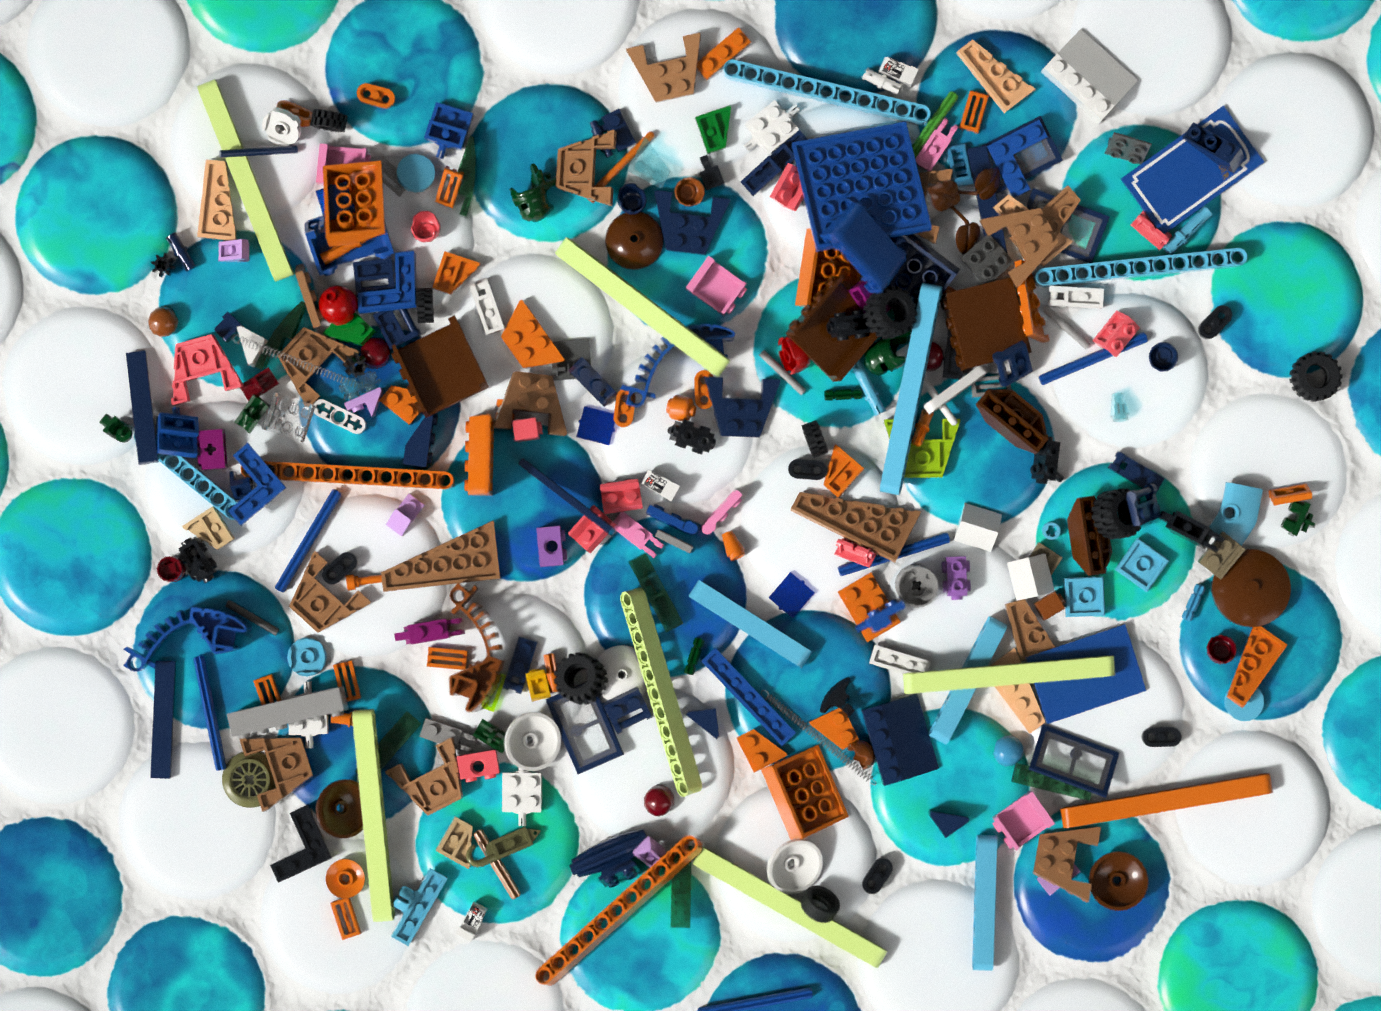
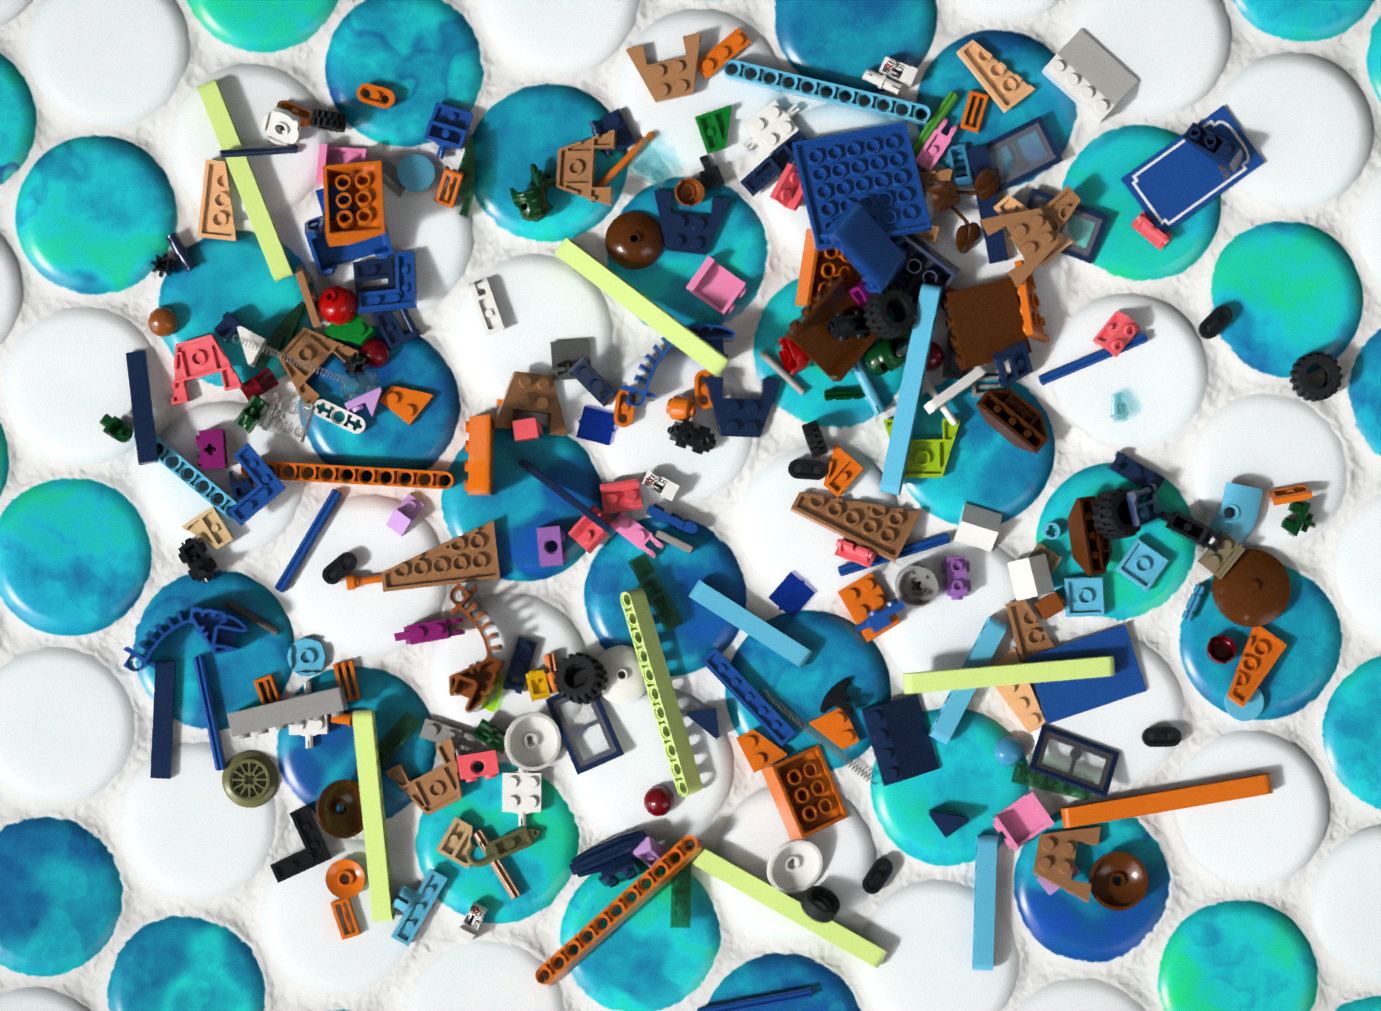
(171, 569): dark red wheel -> none
(177, 434): blue plate -> none
(234, 251): lavender slope -> none
(287, 763): medium nougat wing -> none
(317, 604): medium nougat wing -> none
(337, 251): orange pin -> none
(417, 448): dark blue slope -> none
(425, 226): coral hair -> none
(425, 309): black tyre -> none
(430, 657): orange tile -> none
(440, 369): reddish brown panel -> none
(453, 272): orange wing -> none
(529, 340): orange wing -> none
(625, 704): dark blue plate -> none
(631, 199): dark blue hair -> none
(694, 656): dark green axle -> none
(721, 512): bright pink hinge -> none
(732, 546): orange cone -> none
(863, 753): dark orange hair -> none
(897, 661): white plate -> none
(922, 428): orange axle -> none
(987, 260): dark grey hinge -> none
(1004, 149): blue plate -> none
(1046, 463): black brick -> none
(1066, 327): light grey bar -> none
(1076, 297): white plate -> none
(1127, 148): dark grey hinge -> none
(1149, 264): medium azure beam -> none
(1163, 356): dark blue hair -> none
(1180, 237): medium azure pin -> none

